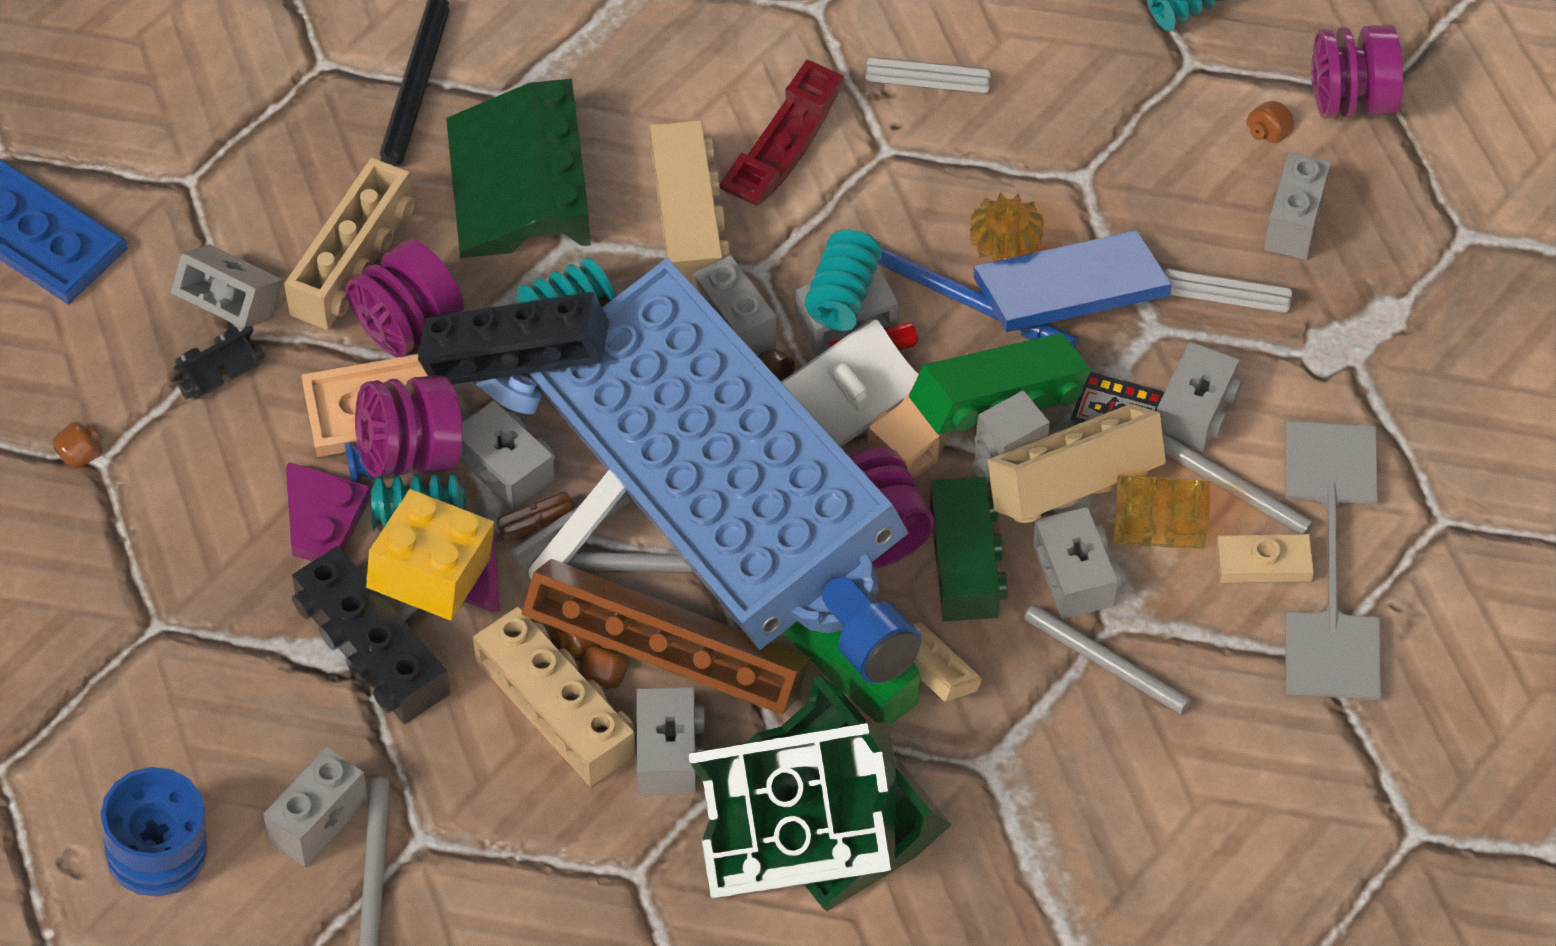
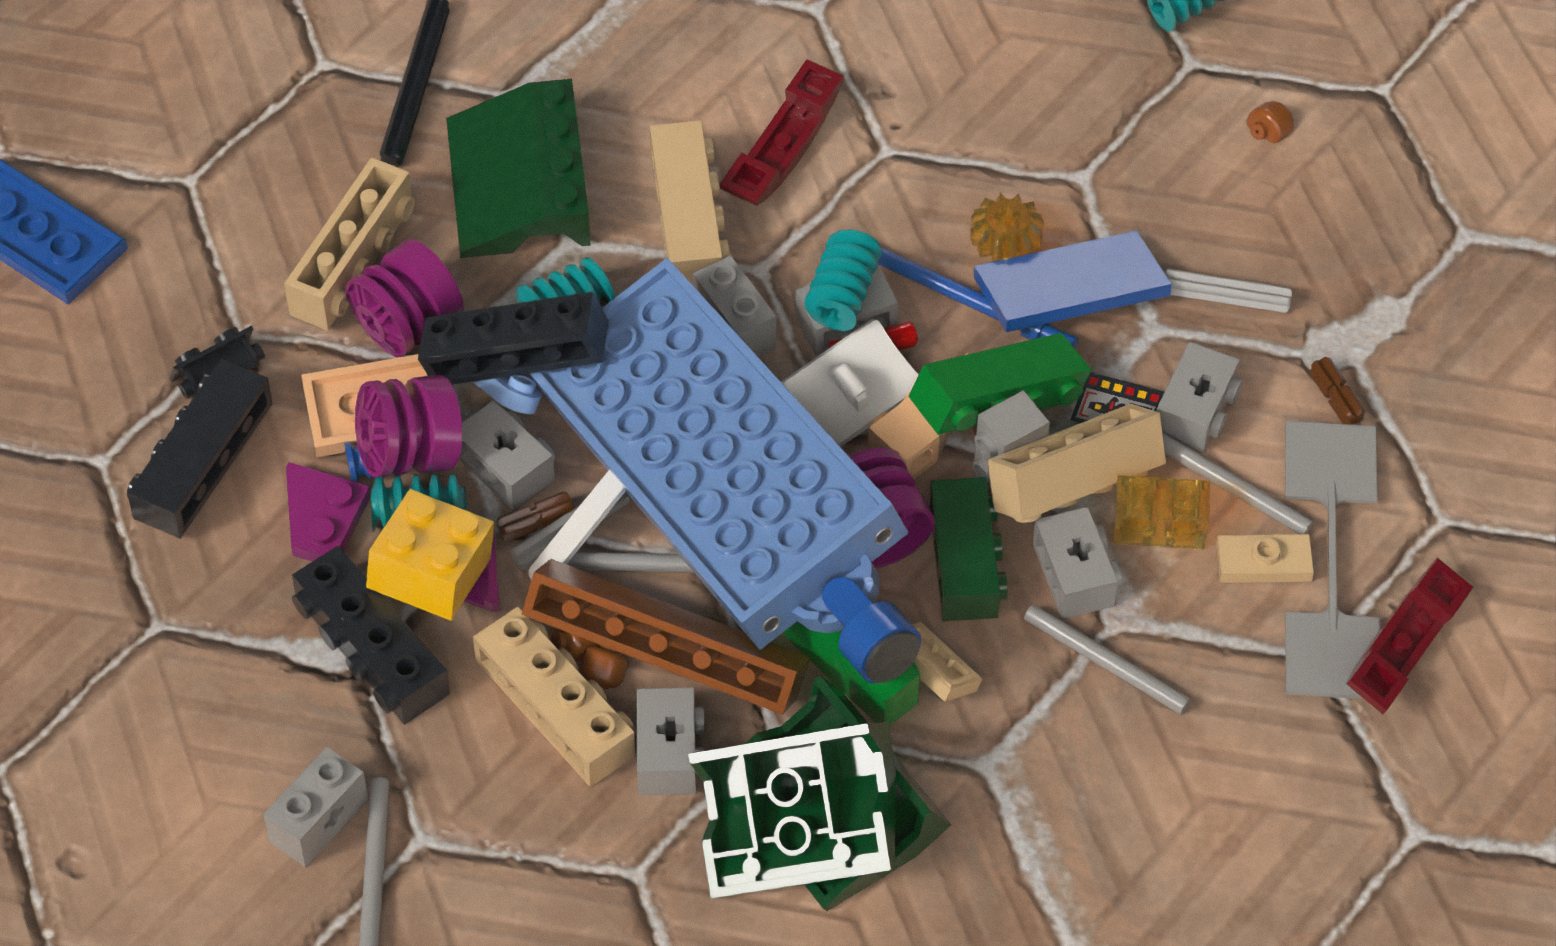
(77, 444): dark orange piece -> none
(148, 809): blue wheel -> none
(199, 448): none -> black brick
(226, 286): light grey brick -> none
(778, 363): reddish brown hinge -> none
(928, 75): light grey axle -> none
(1297, 206): light grey brick -> none
(1331, 384): none -> reddish brown piece
(1364, 71): magenta wheel -> none
(1407, 635): none -> dark red slope

